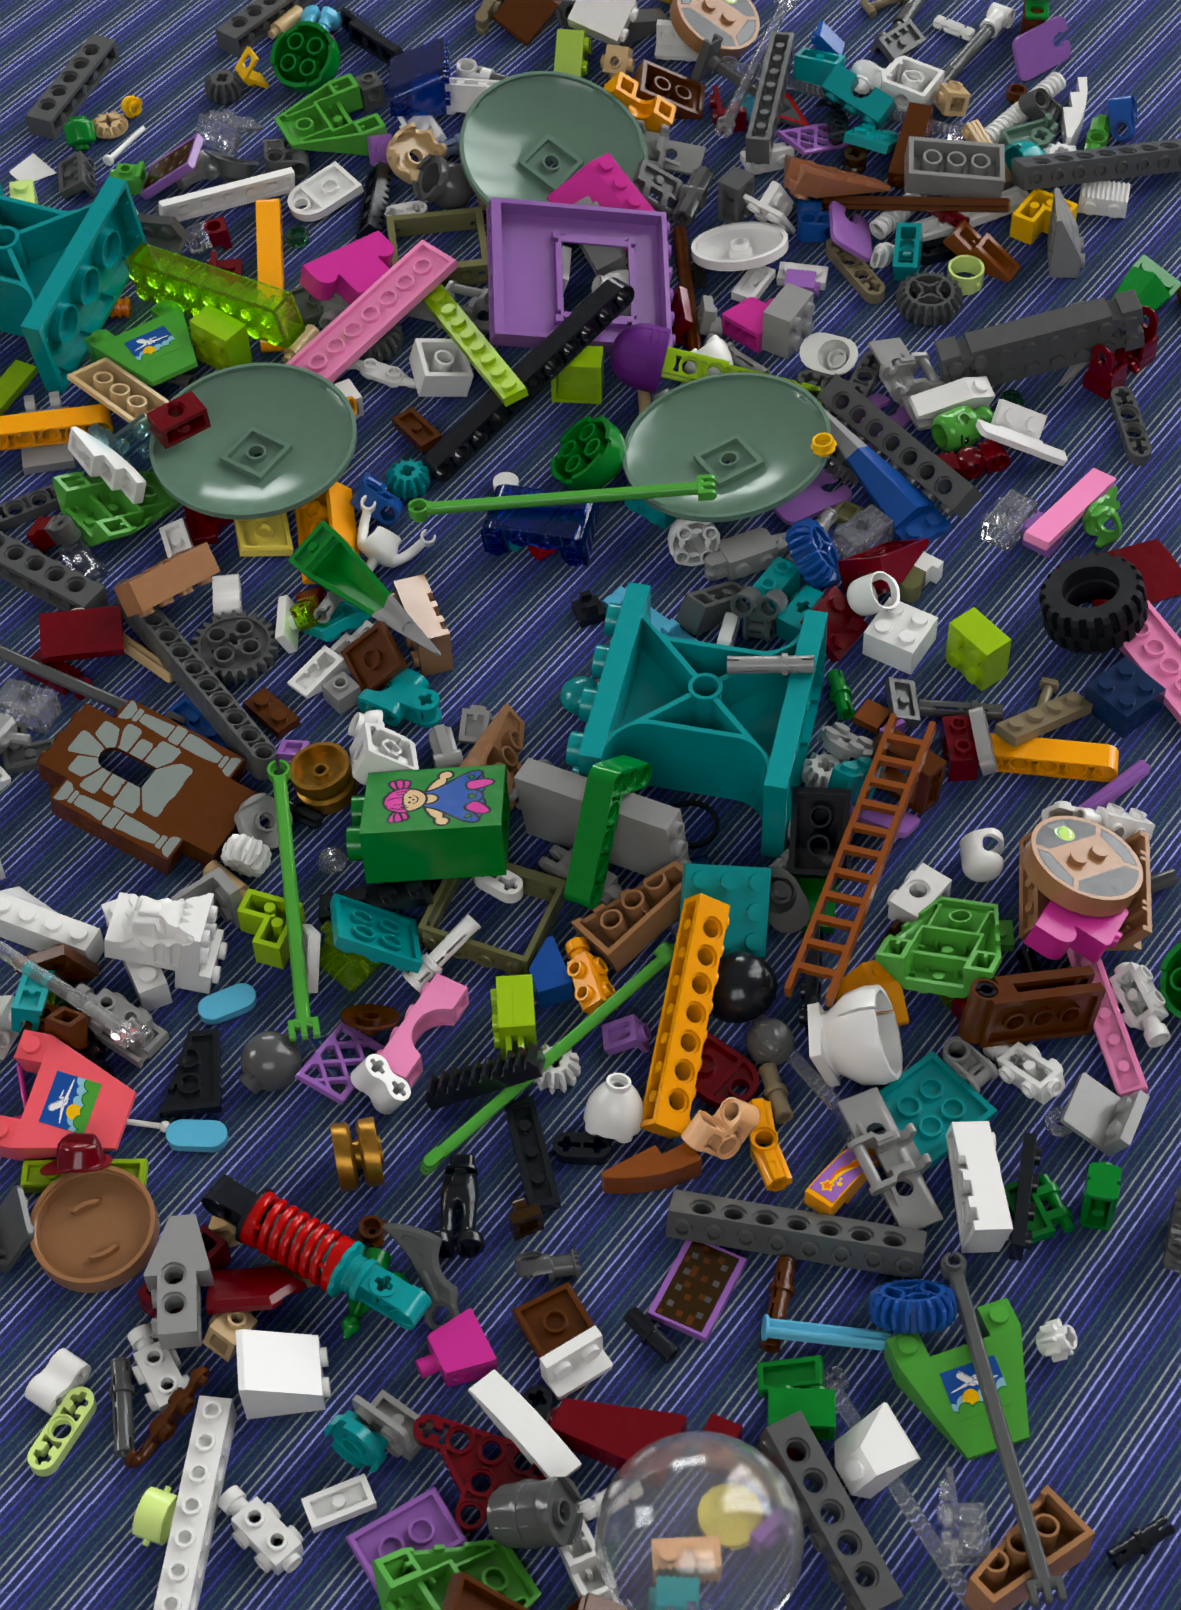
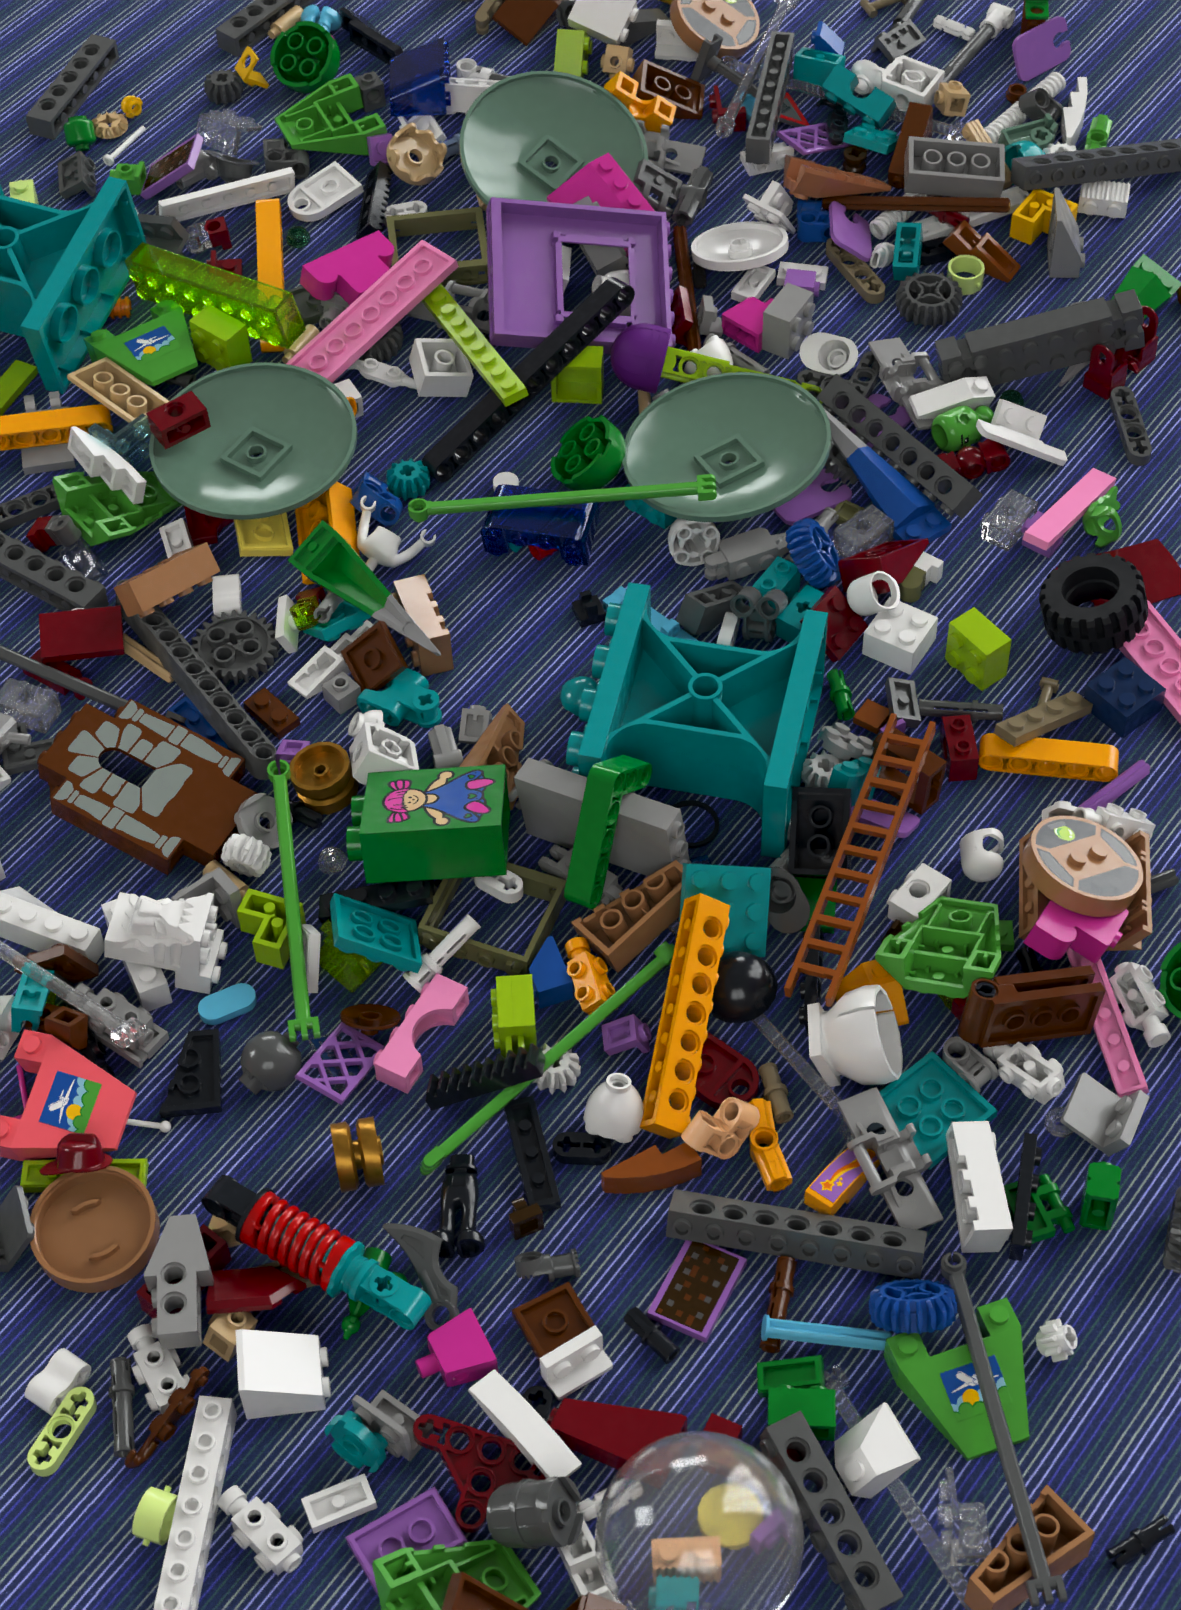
(32, 168): white sticker -> none
(197, 1135): medium azure tile -> none
(368, 1224): reddish brown plate -> none
(380, 1084): white axle -> none
(416, 429): reddish brown plate -> none
(442, 183): dark grey tile -> none
(730, 195): dark grey brick -> none
(770, 664): light grey pin -> none
(770, 1041): dark grey piece -> none
(823, 444): yellow plate -> none
(983, 741): light grey beam -> none
(1122, 112): blue piece -> none

